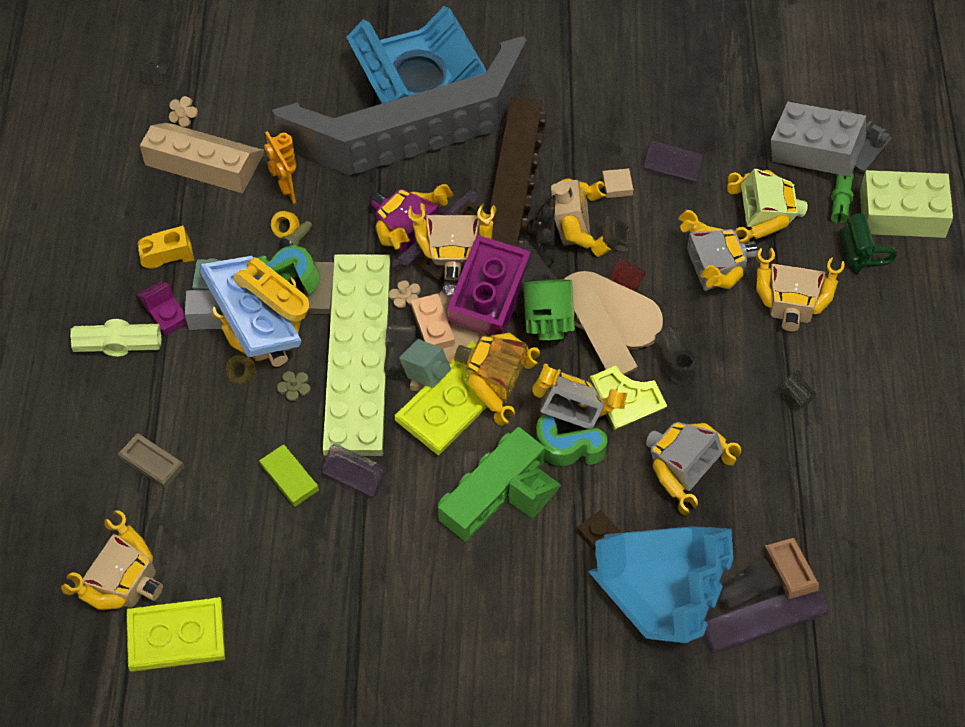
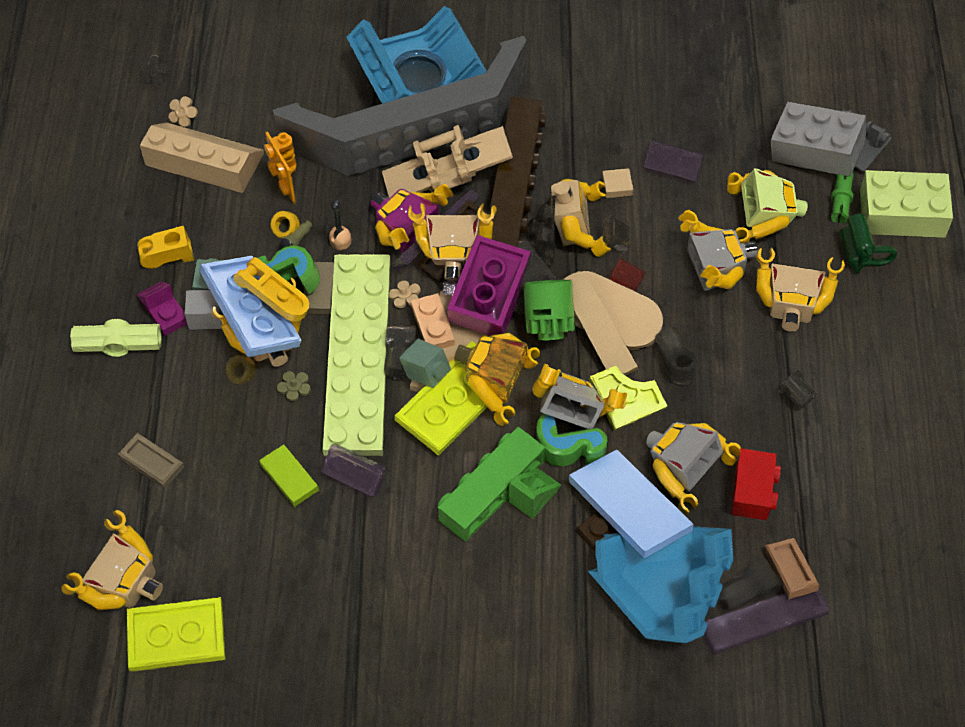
(342, 234): none -> light nougat hinge
(455, 169): none -> tan piece
(631, 503): none -> light blue tile
(754, 484): none -> red brick

